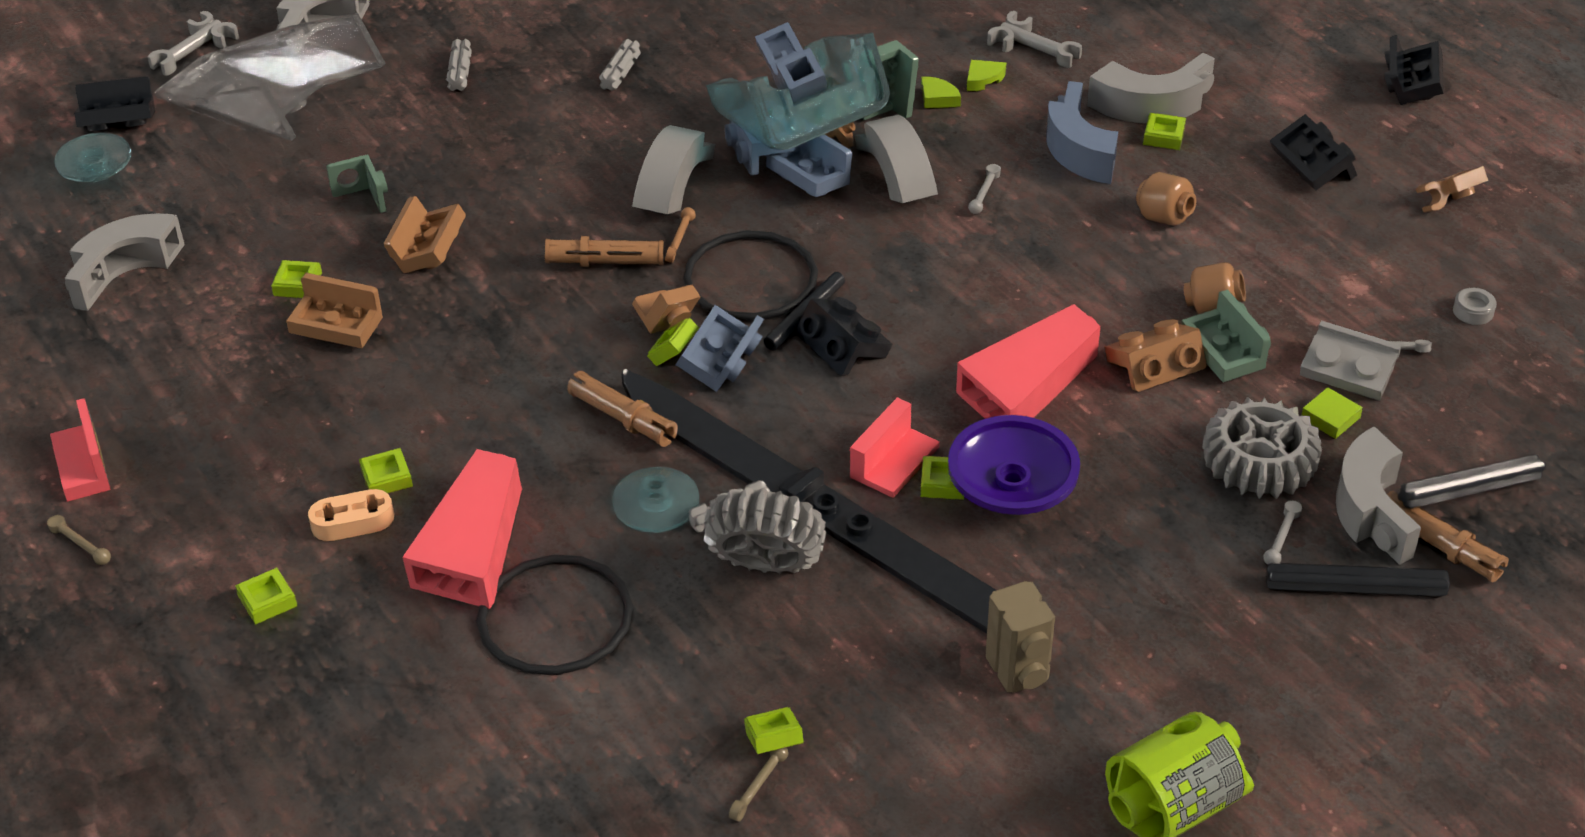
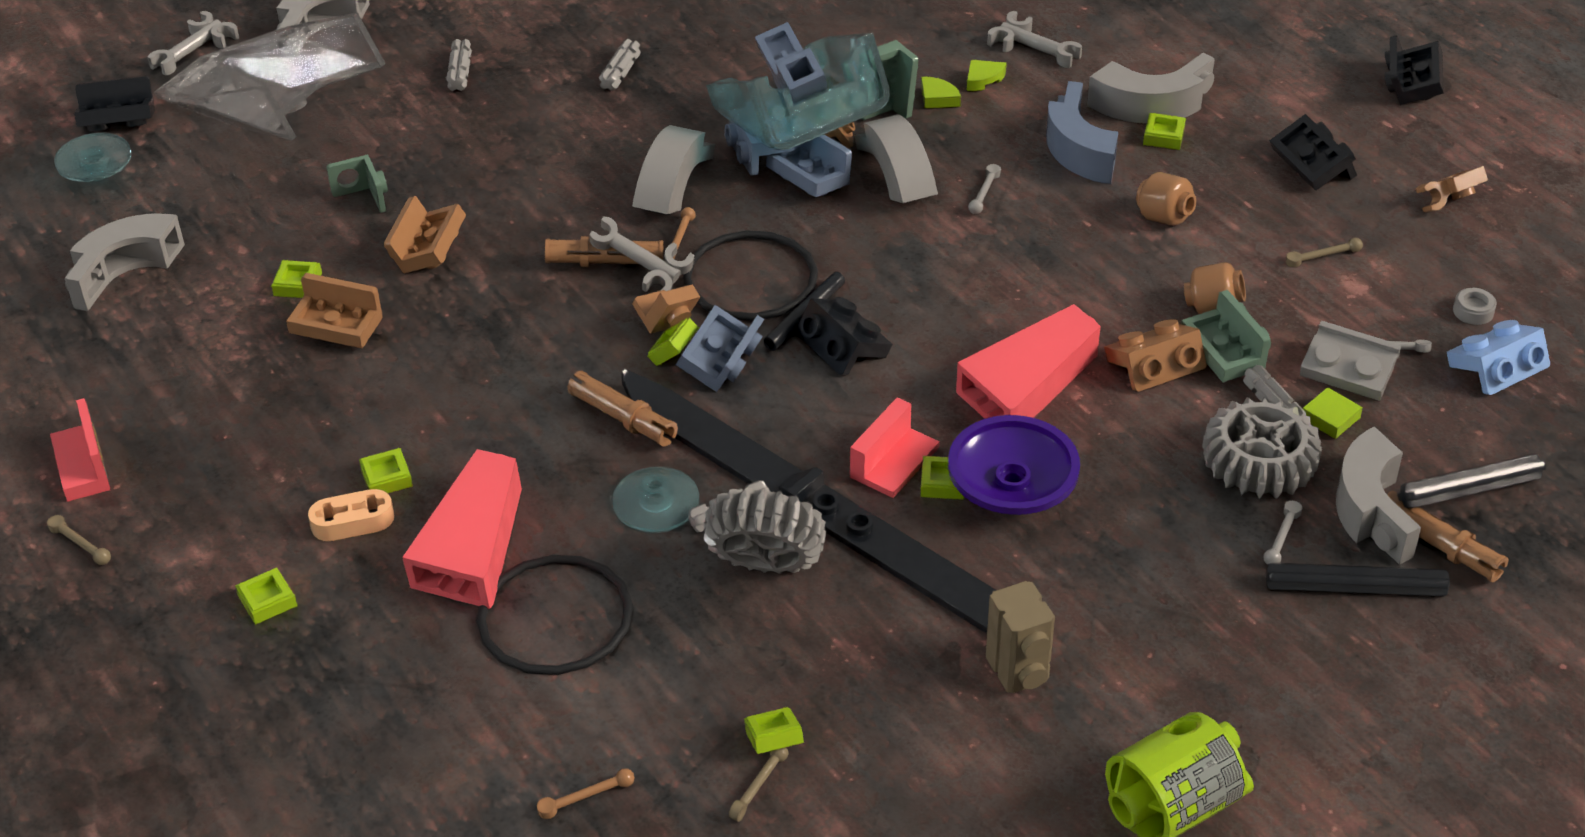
(548, 807): none -> medium nougat hinge
(661, 271): none -> light grey bar
(1263, 385): none -> light grey axle
(1295, 259): none -> dark tan hinge
(1502, 355): none -> light blue bracket

